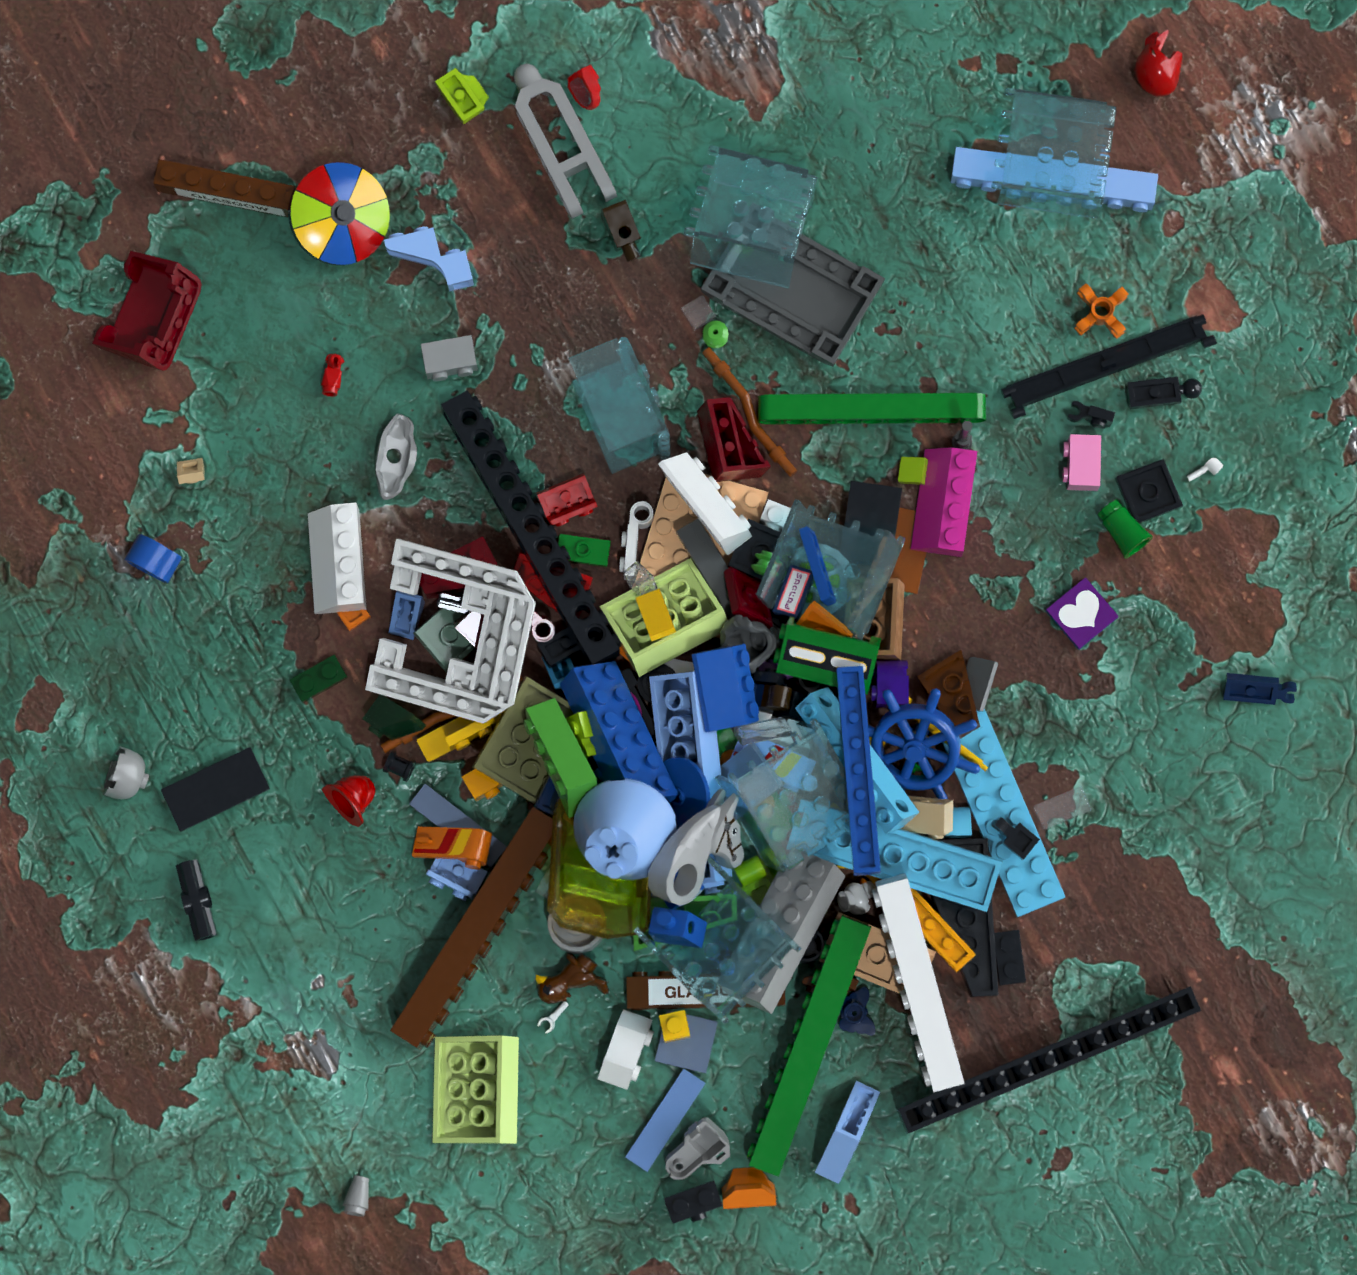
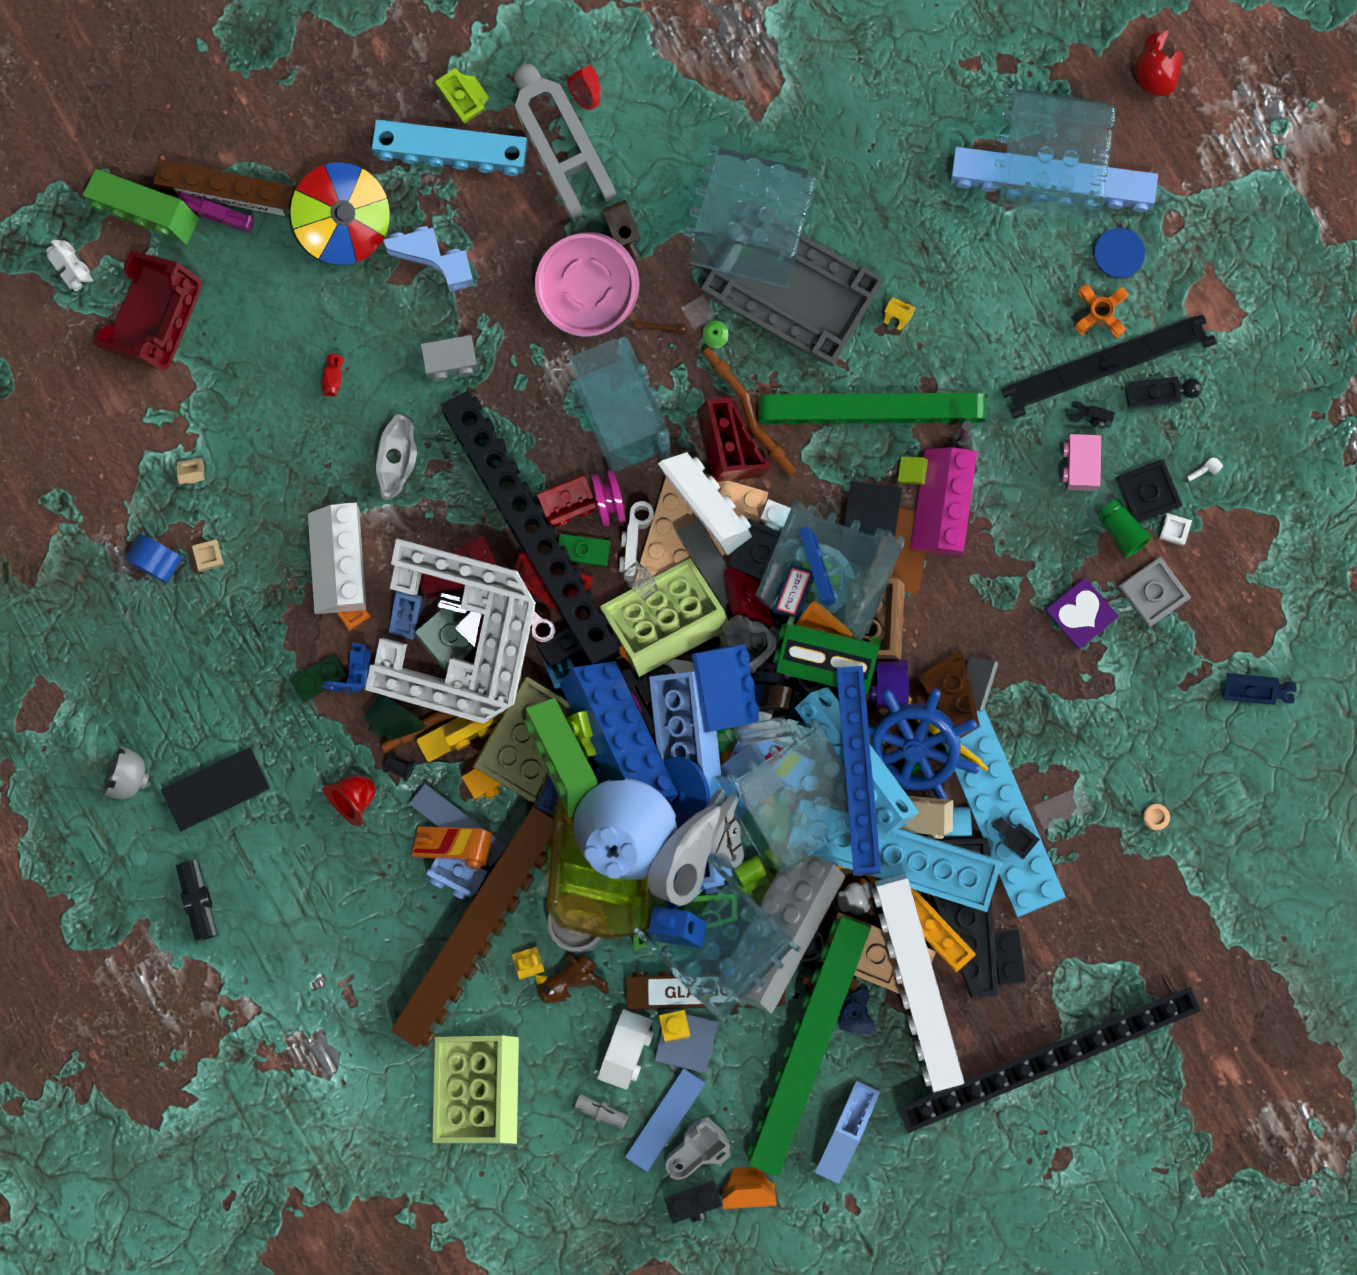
(62, 255): none -> white hinge
(141, 206): none -> bright green wedge
(208, 555): none -> tan plate
(218, 213): none -> magenta piece
(357, 1197): light grey cone -> none
(358, 671): none -> blue piece
(449, 147): none -> medium azure piece
(528, 963): none -> yellow tile
(554, 1016): white hand -> none
(587, 284): none -> bright pink piece
(601, 1112): none -> light grey pin
(608, 498): none -> dark pink wheel
(639, 325): none -> reddish brown hinge
(655, 615): yellow tile -> none
(763, 560): bright green wheel -> none
(899, 310): none -> yellow tile
(1119, 253): none -> blue tile
(1154, 592): none -> light grey tile
(1156, 817): none -> light nougat tile
(1175, 529): none -> white tile

